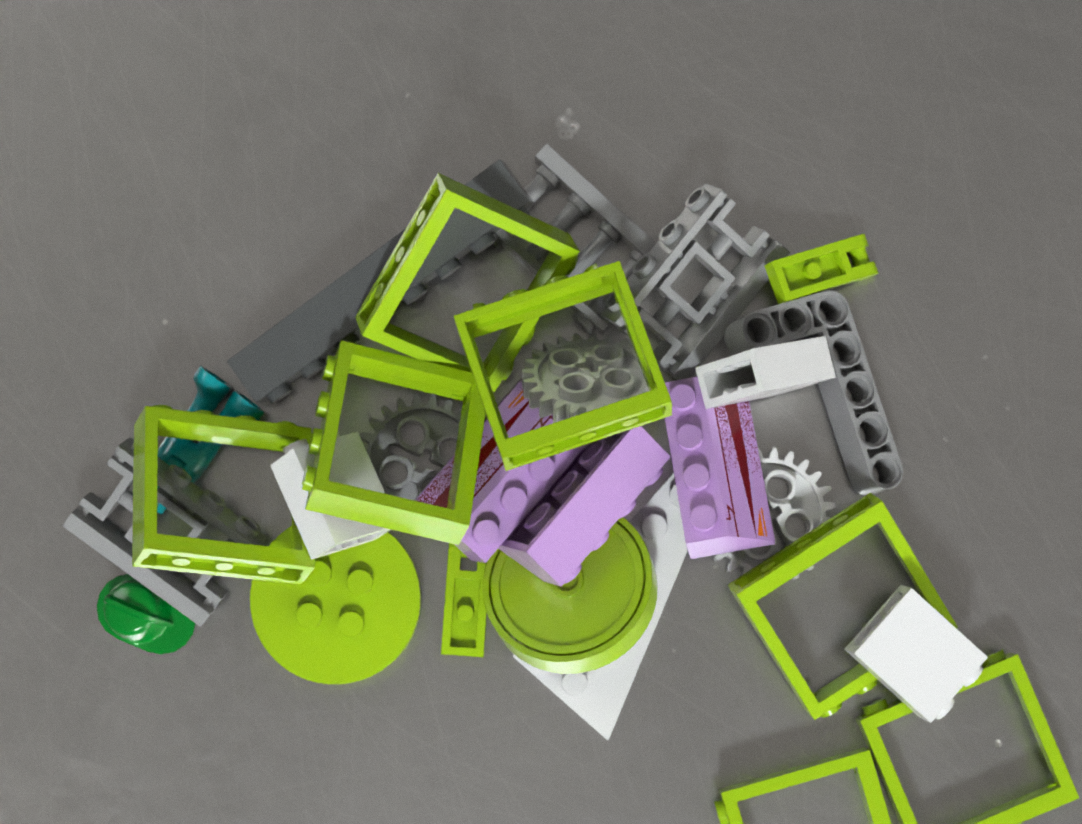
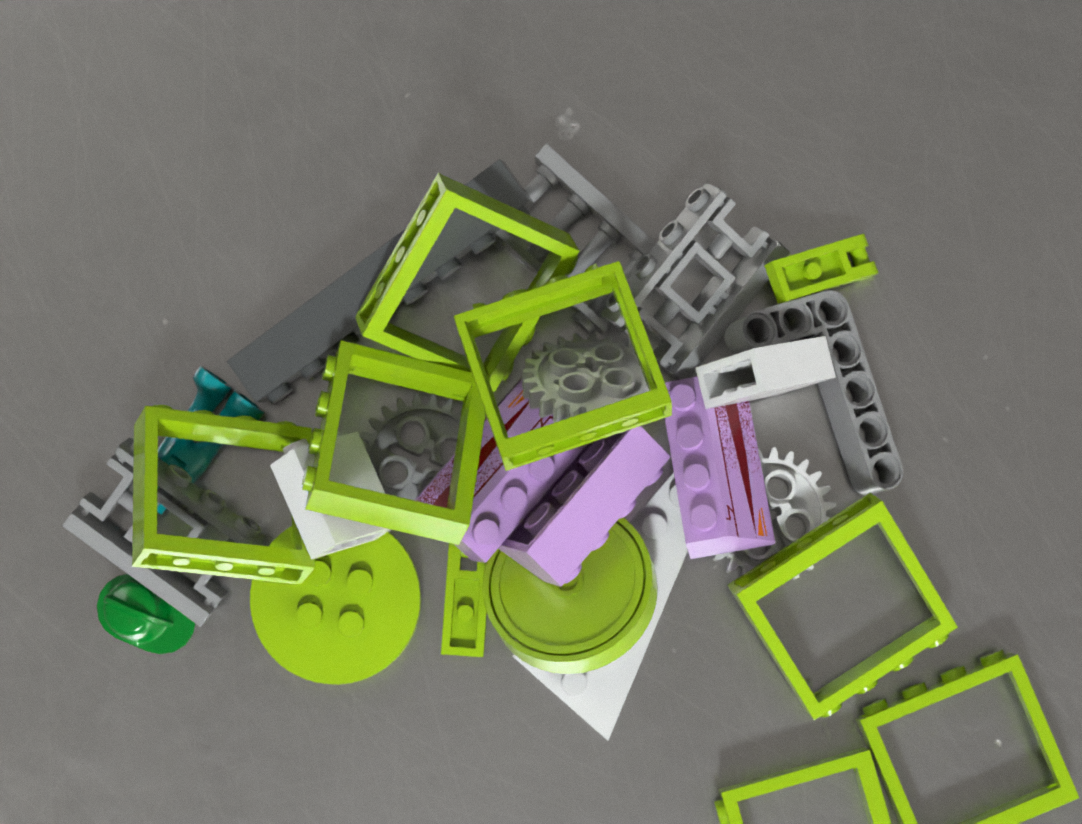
(917, 654): white brick -> none

